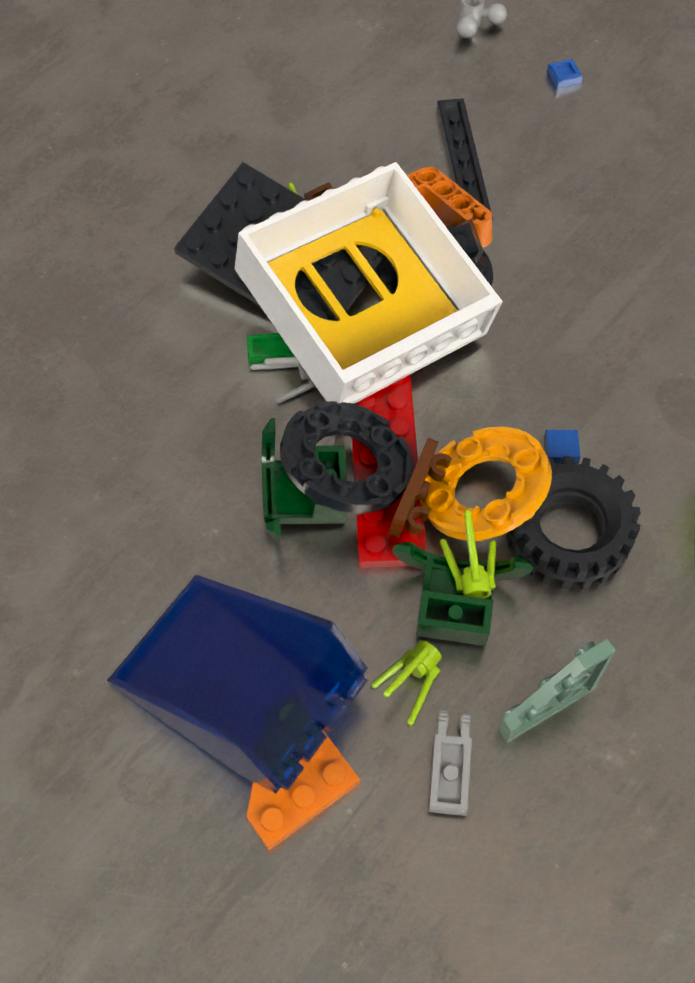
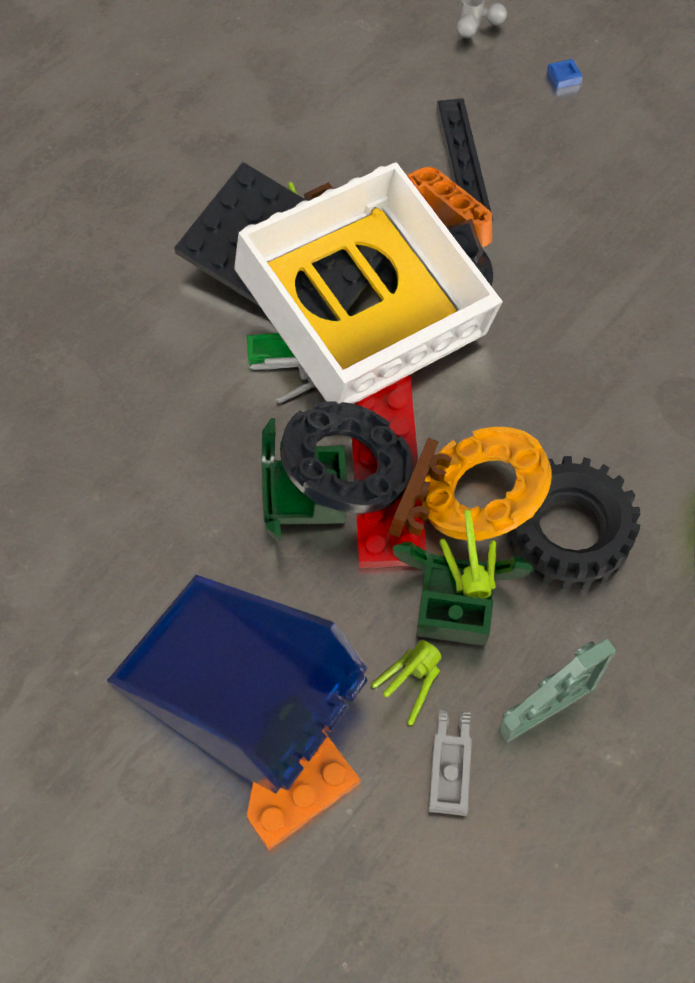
(562, 443): blue tile -> none

